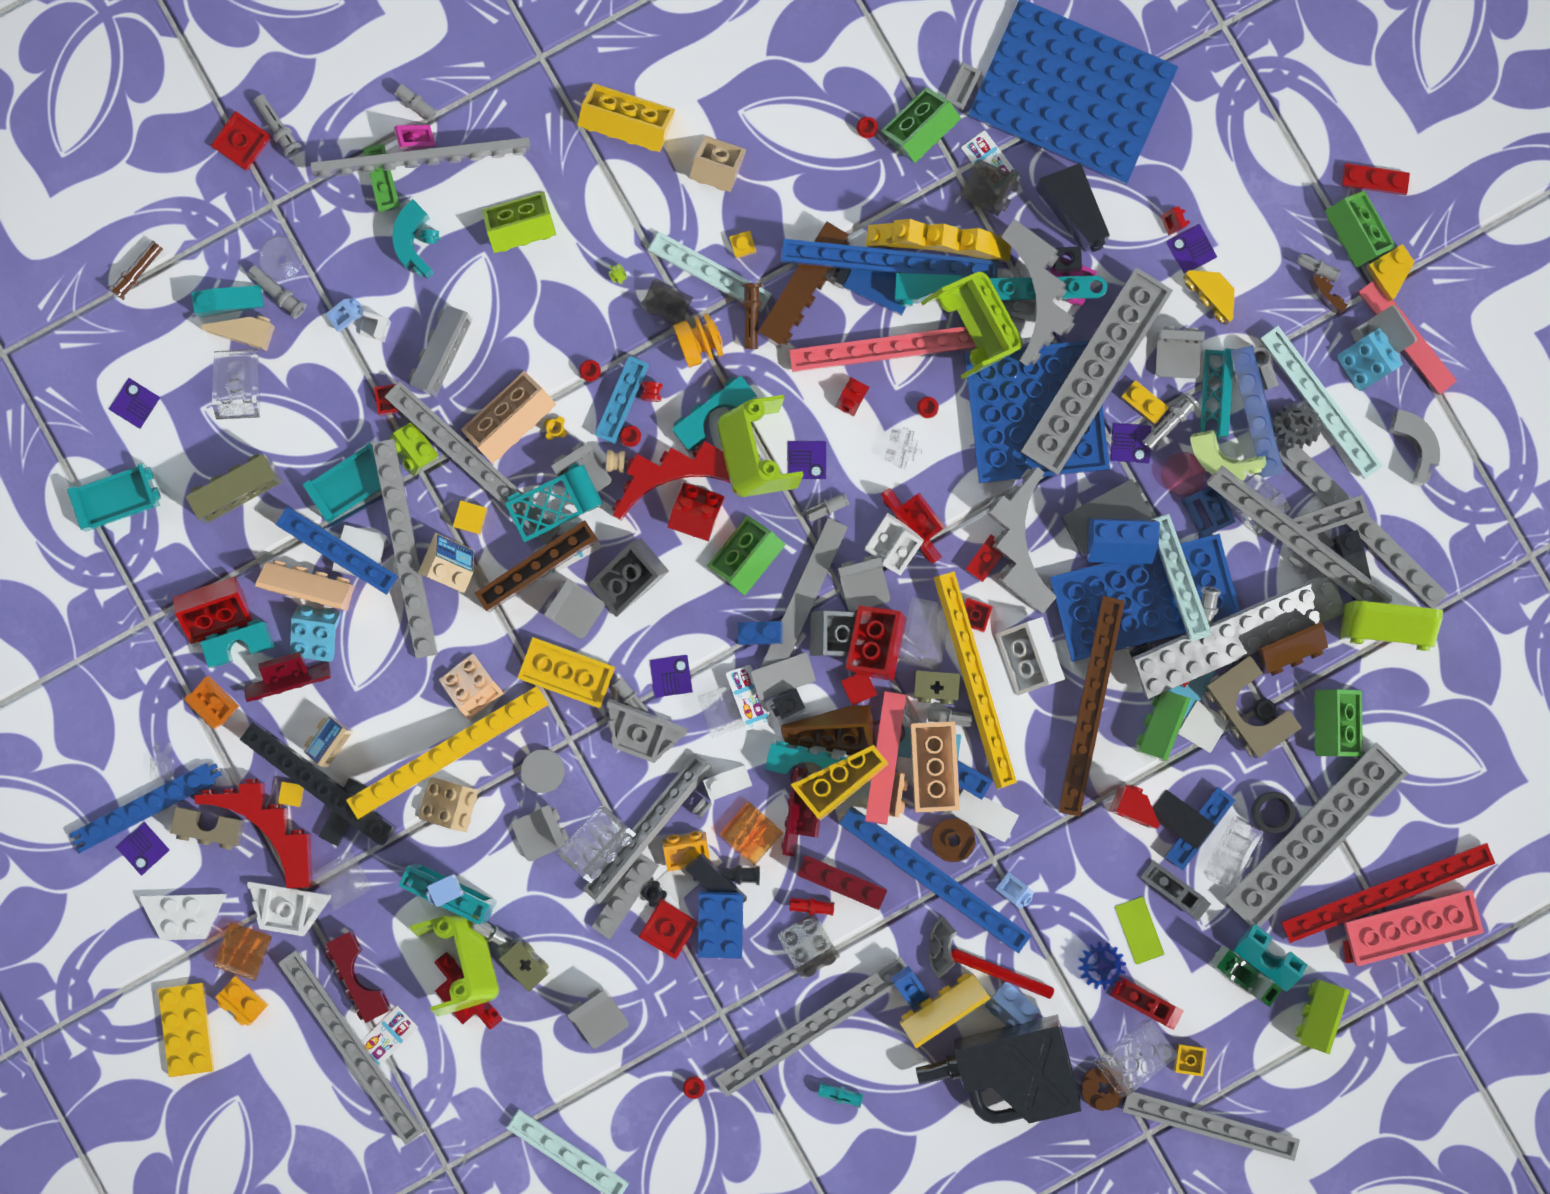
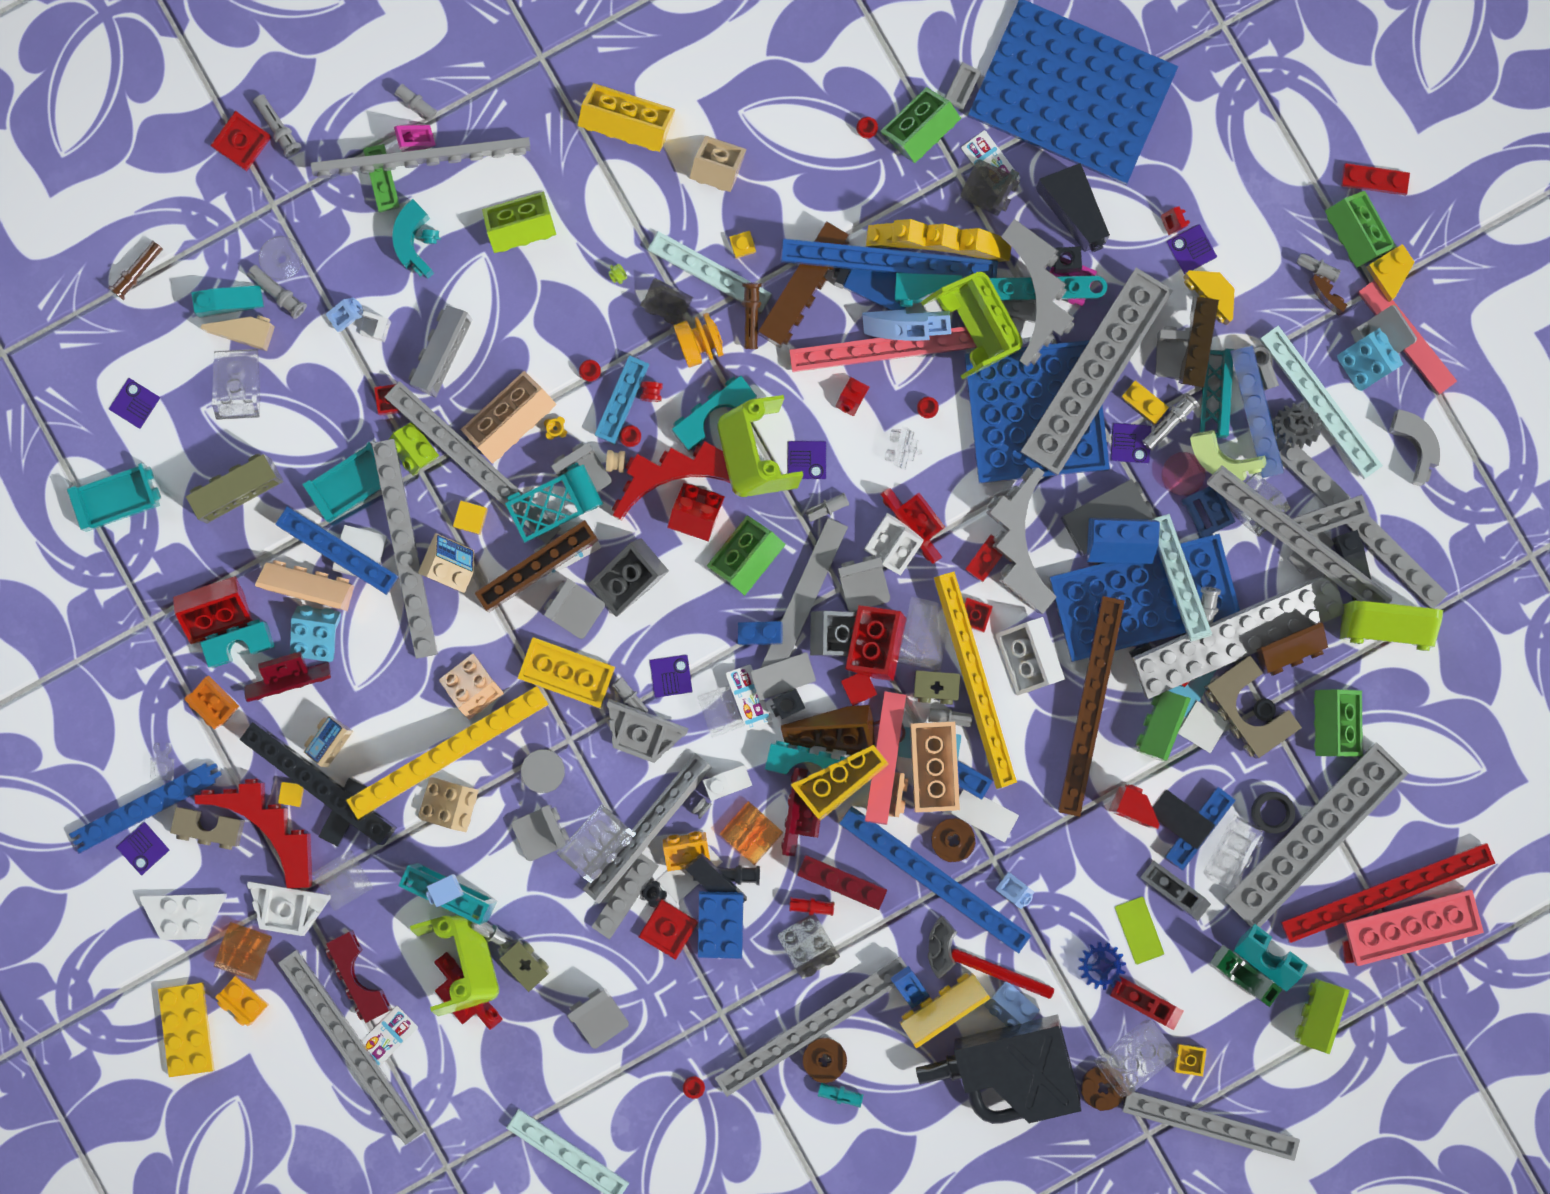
(816, 1069): none -> reddish brown plate
(907, 327): none -> light blue slope
(1197, 354): none -> dark brown arch

